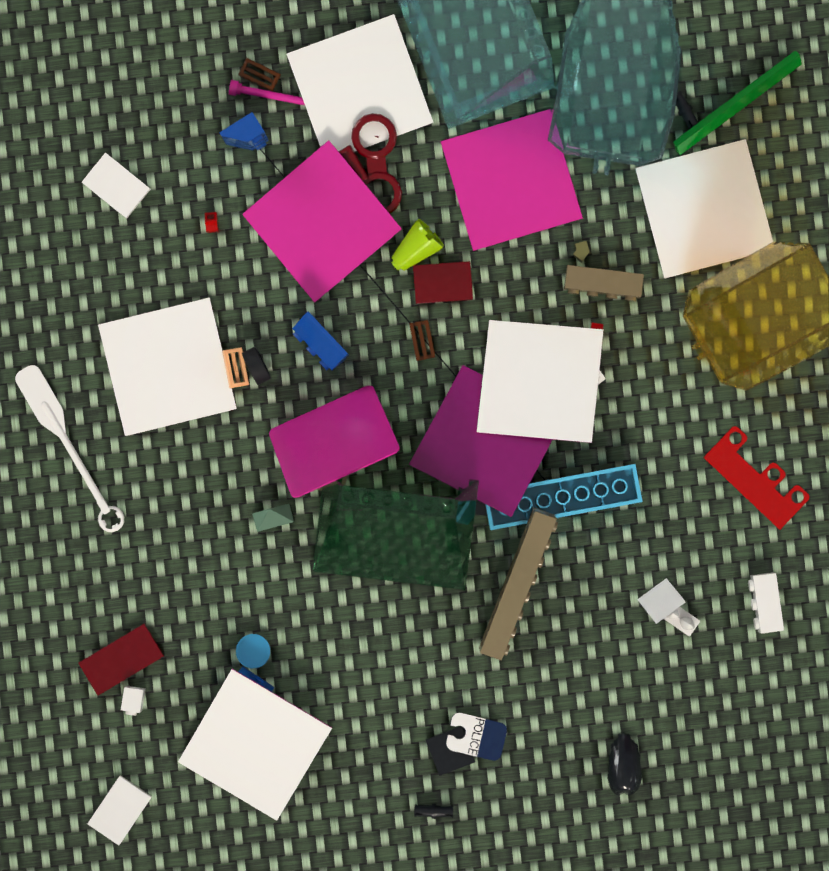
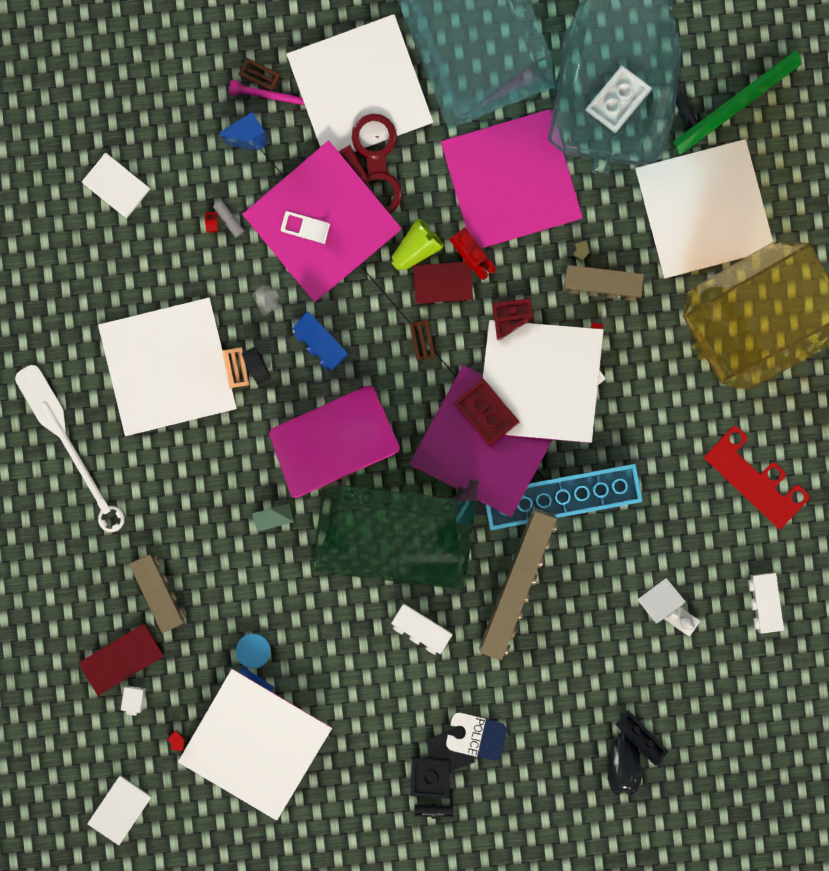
(156, 592): none -> dark tan brick
(177, 741): none -> red piece
(229, 220): none -> light grey piece
(266, 299): none -> clear brick
(310, 228): none -> white piece
(421, 629): none -> white brick
(430, 777): none -> black tile
(472, 253): none -> red hinge
(486, 412): none -> dark red tile
(511, 316): none -> dark red wing
(618, 99): none -> white tile
(641, 738): none -> black plate

